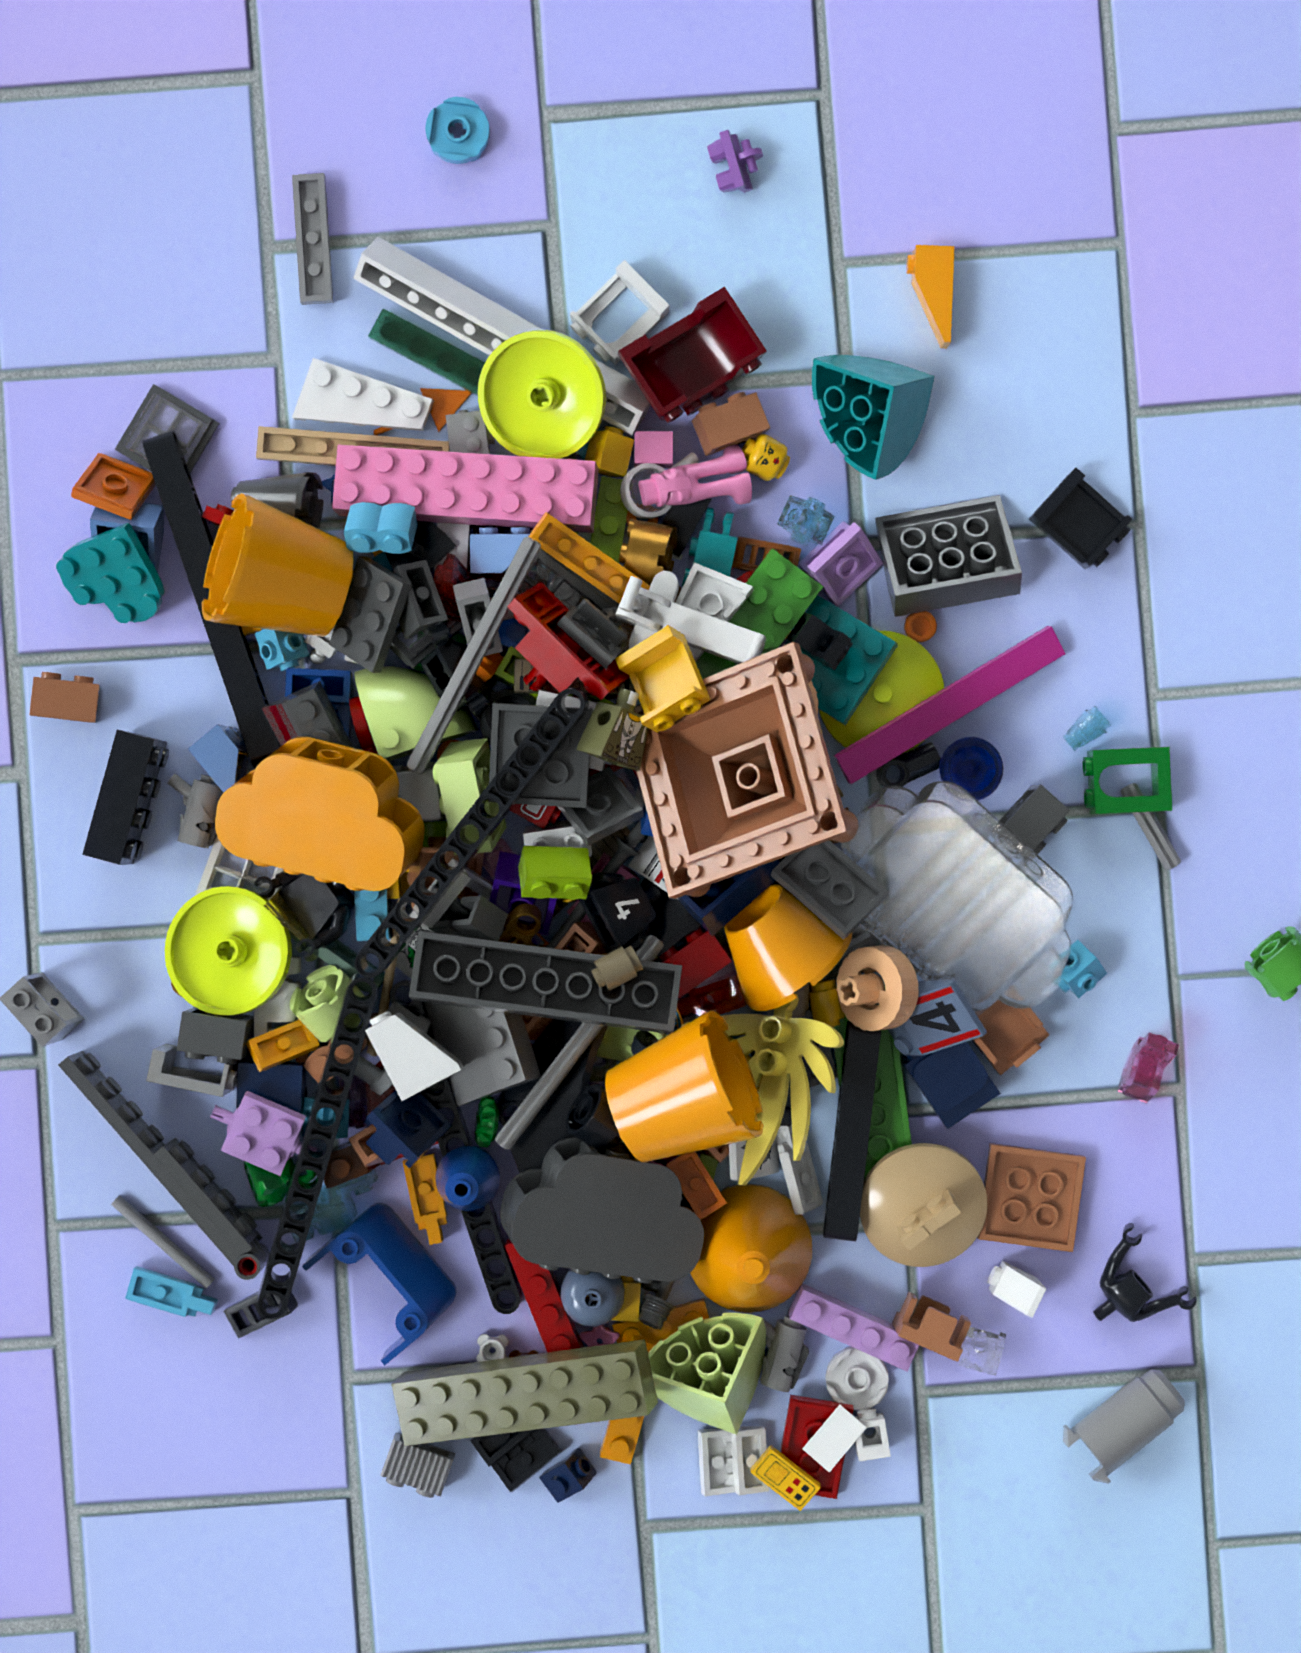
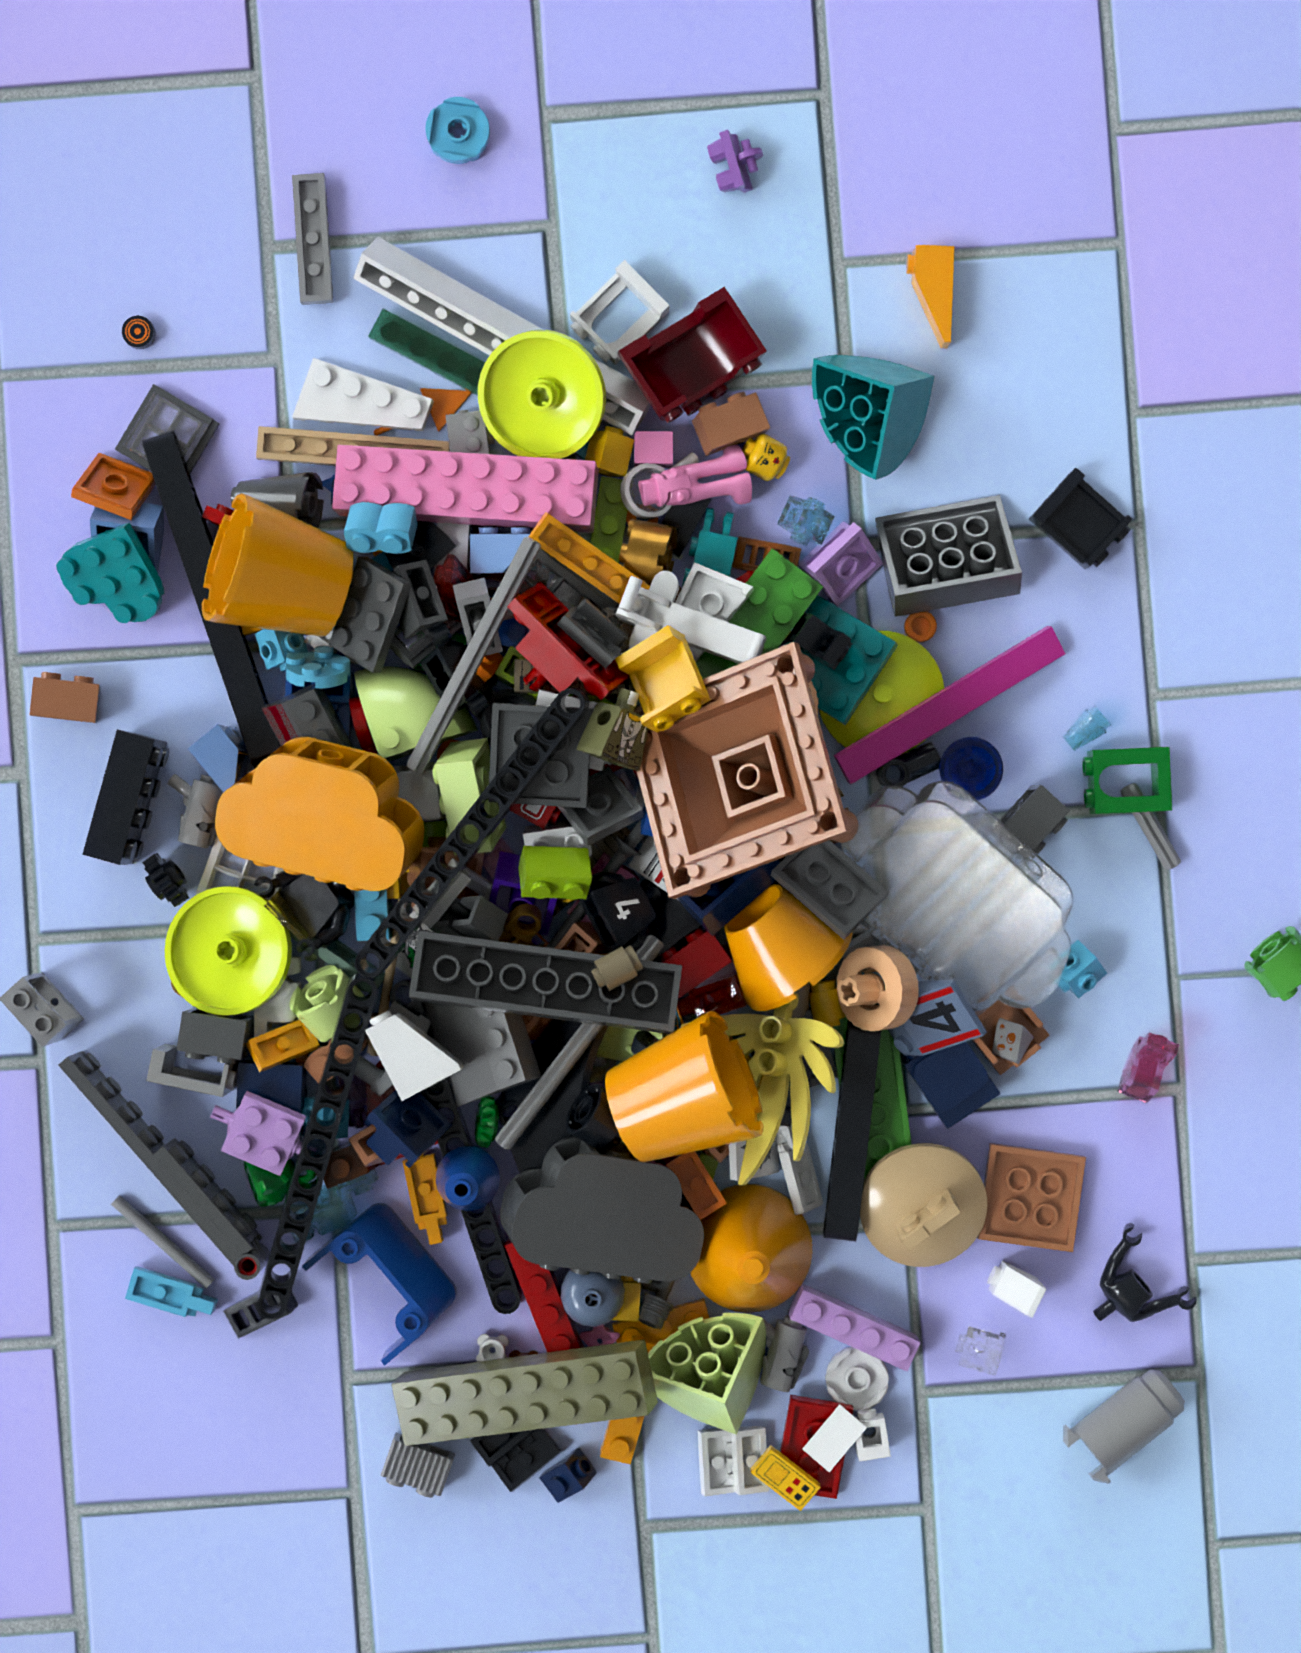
(138, 332): none -> black tile
(165, 879): none -> black gear
(319, 666): none -> medium azure plate
(931, 1326): nougat panel -> none
(1011, 1040): none -> light grey slope

